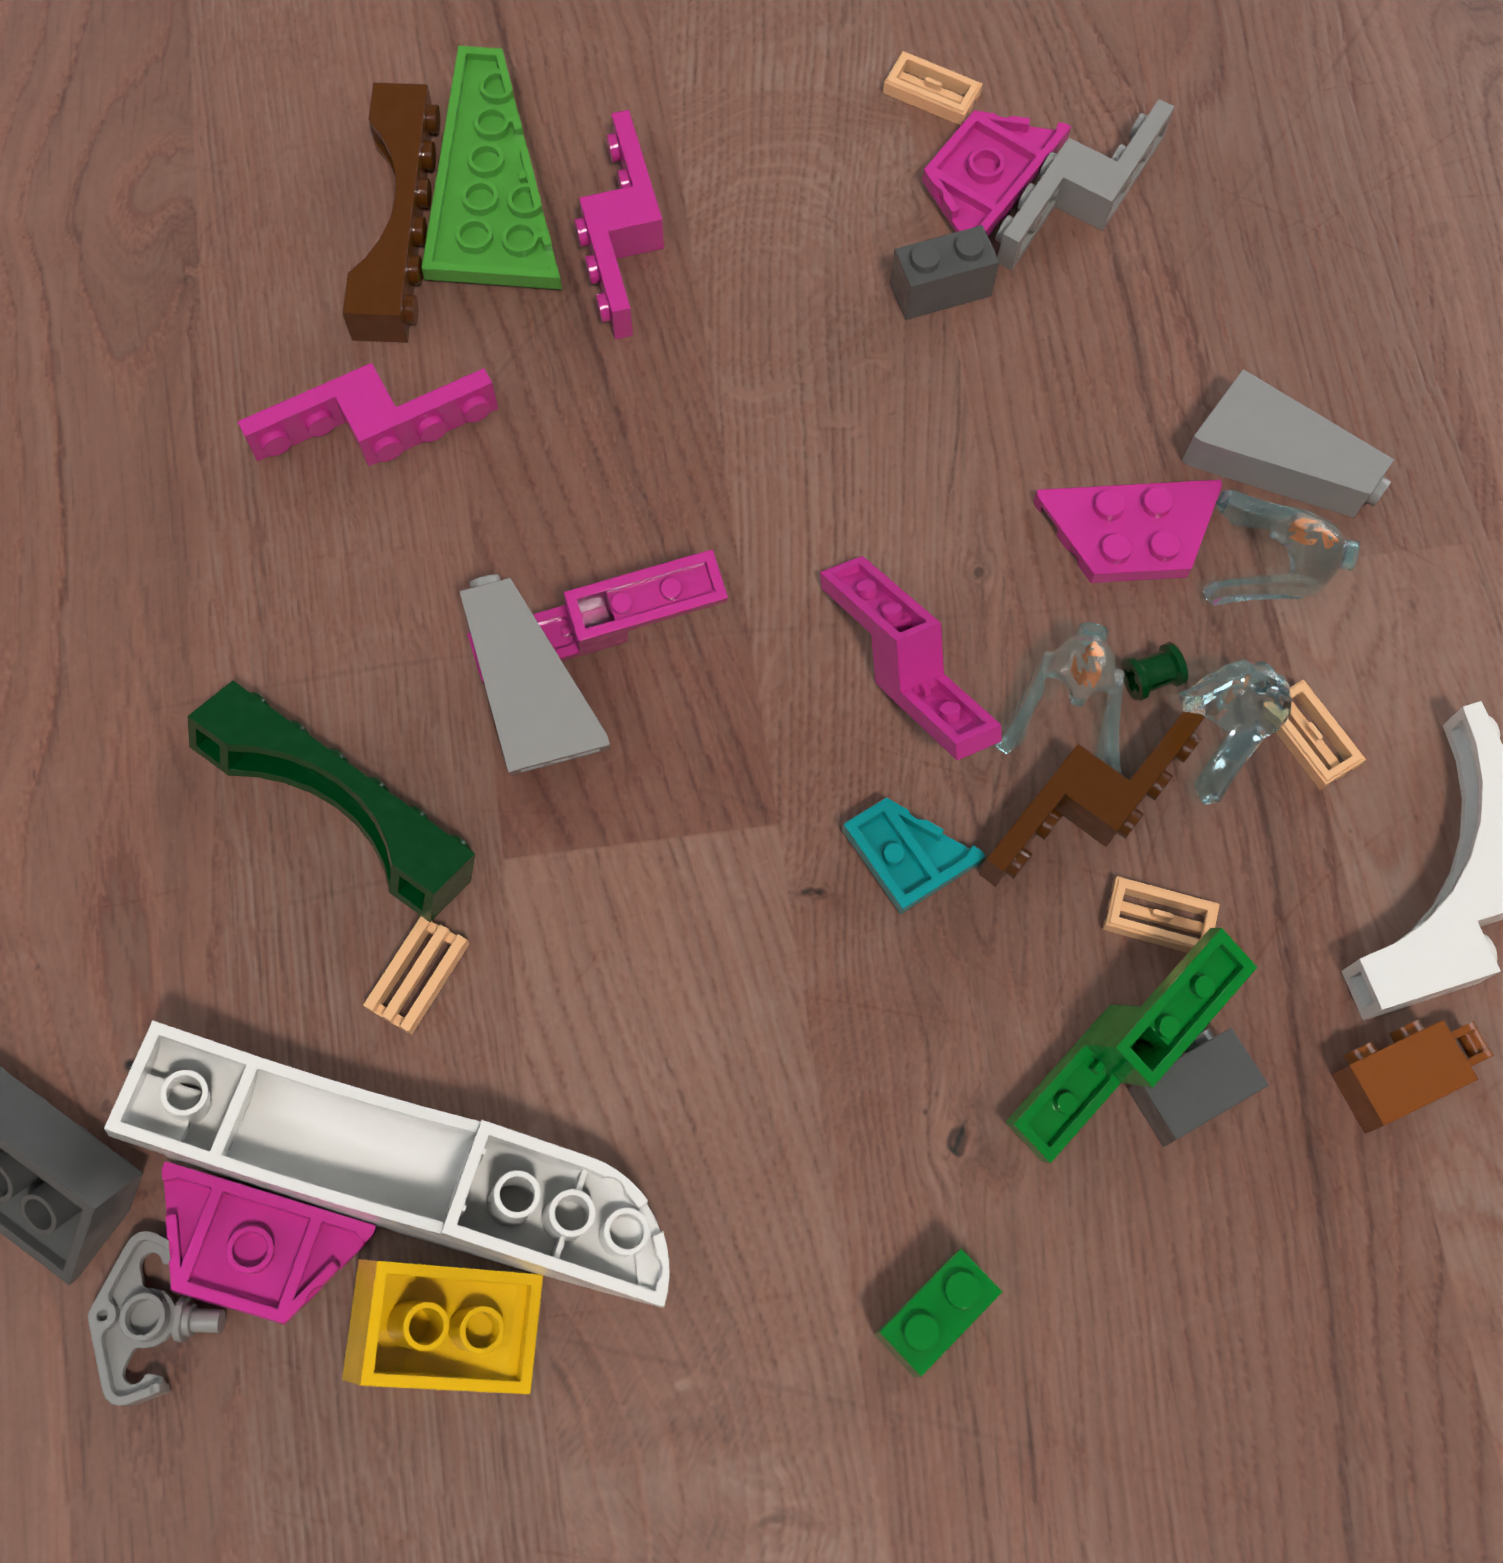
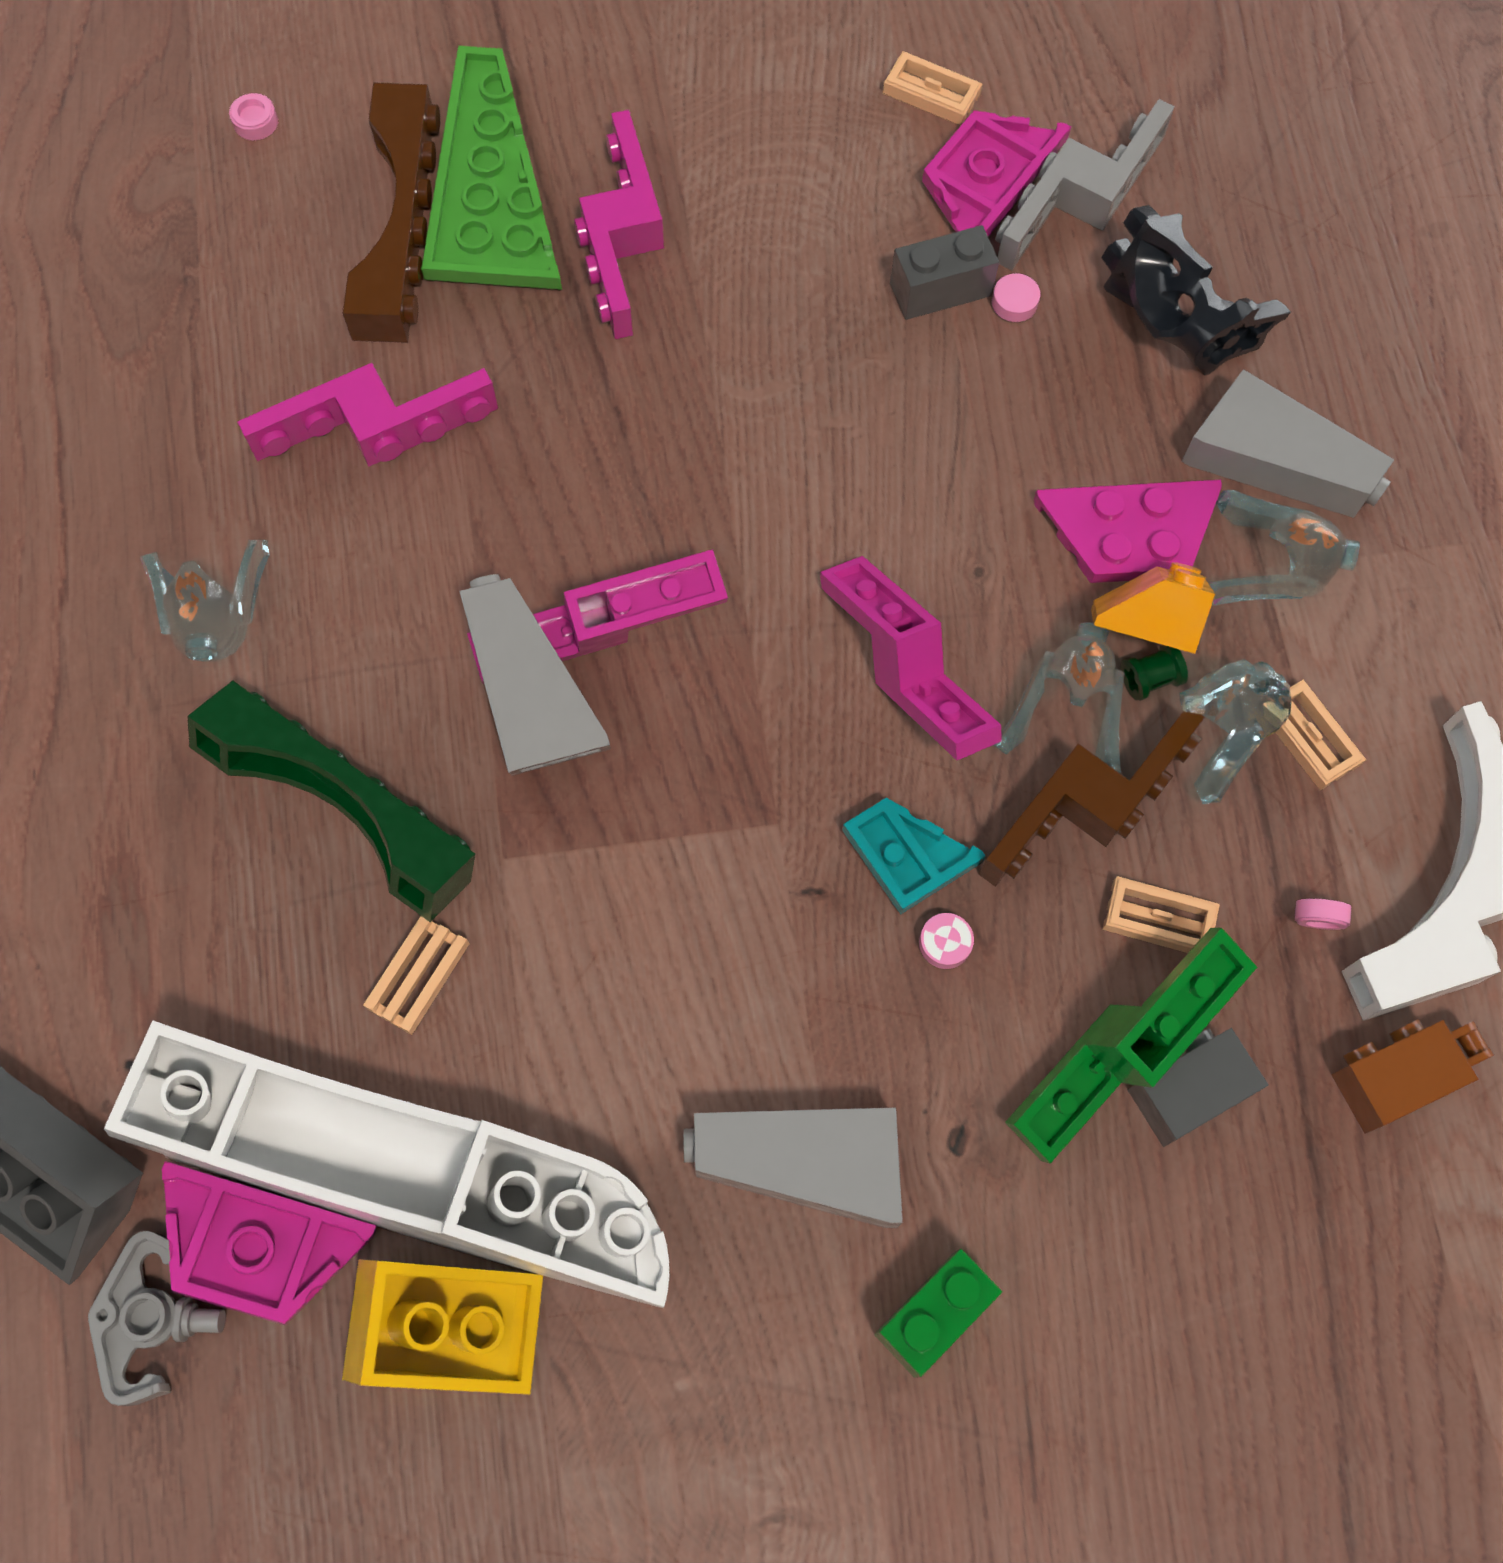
(199, 612): none -> clear light blue piece
(253, 116): none -> bright pink tile
(807, 1157): none -> light grey slope
(946, 941): none -> bright pink tile
(1015, 297): none -> bright pink tile
(1152, 285): none -> black hips
(1159, 607): none -> light orange slope
(1323, 914): none -> bright pink tile

